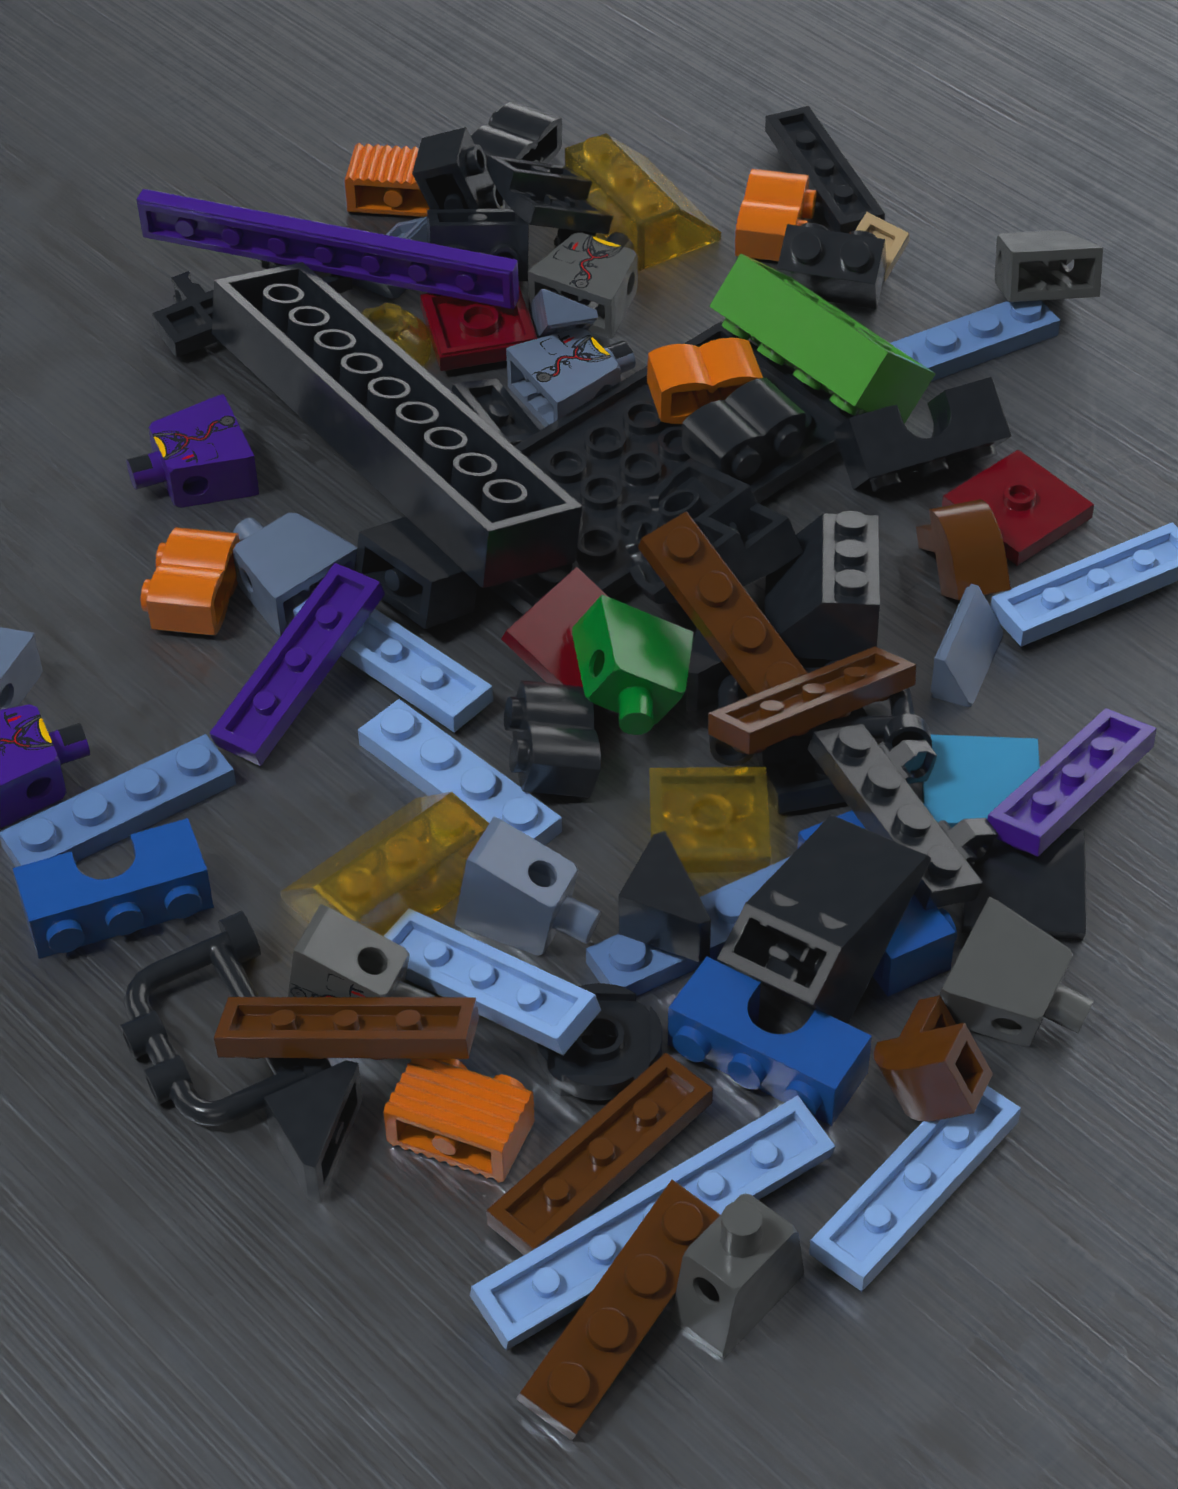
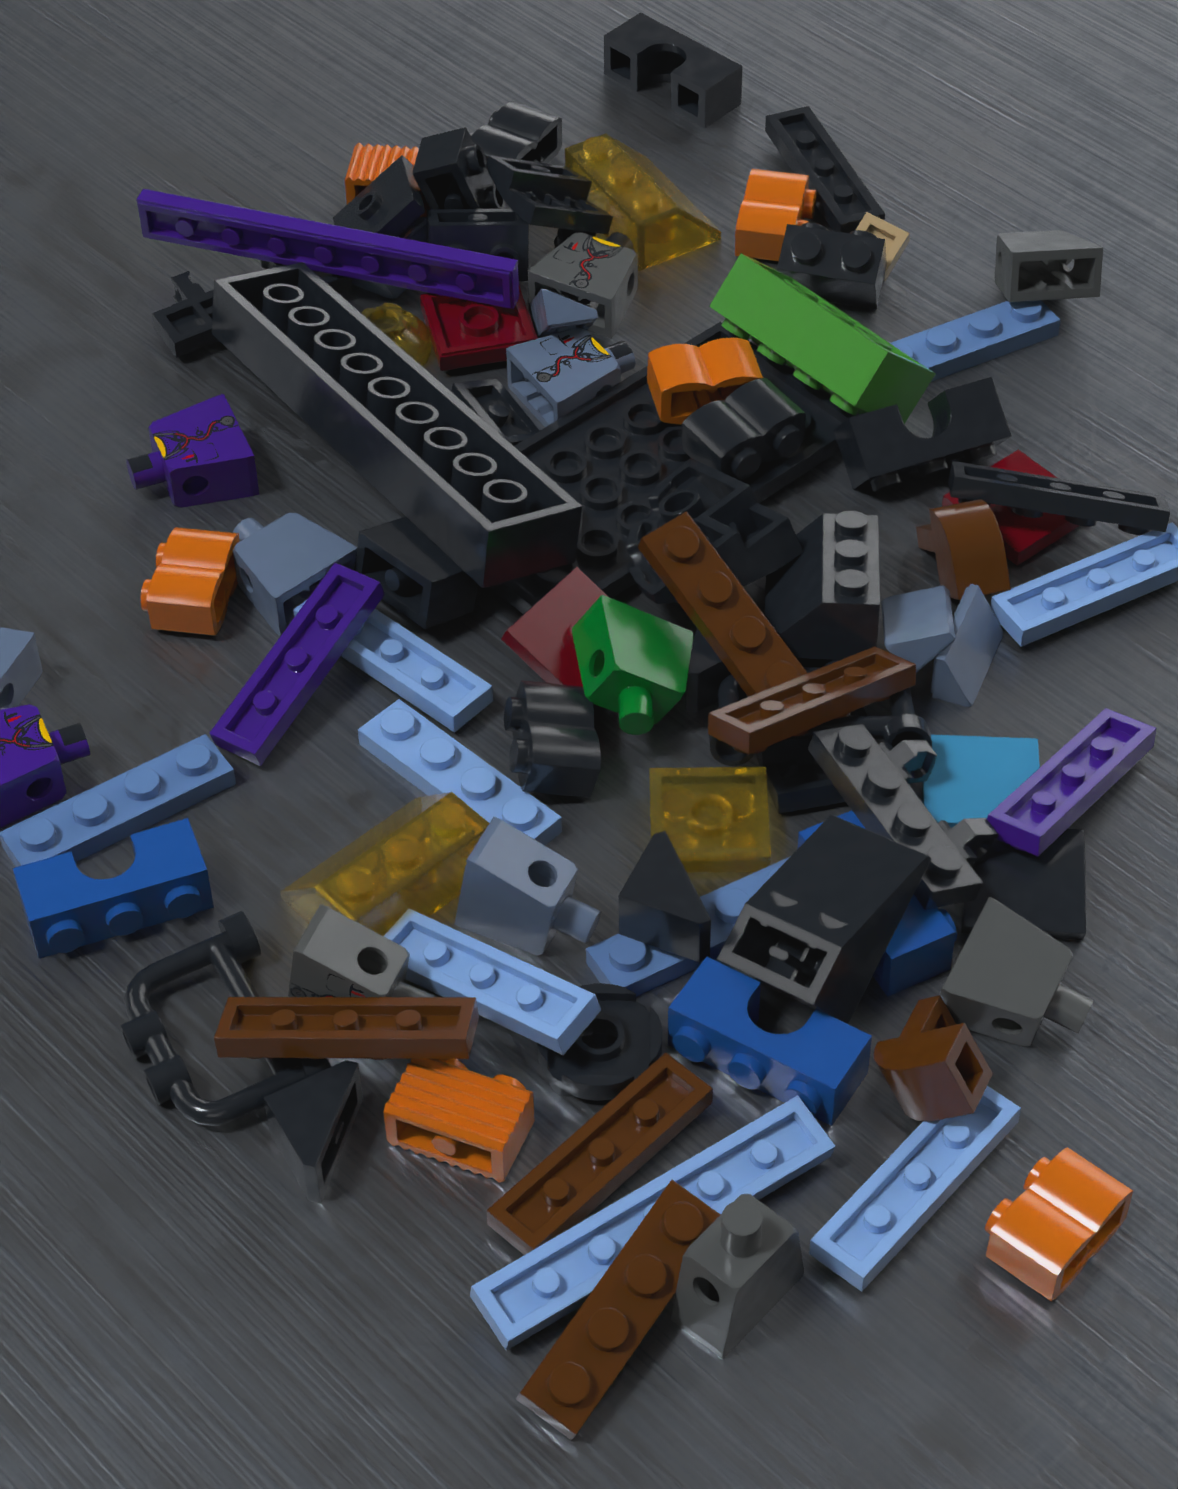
(386, 203): none -> black plate
(701, 80): none -> black arch
(918, 624): none -> sand blue slope
(1056, 1222): none -> orange brick
(1077, 501): none -> black plate

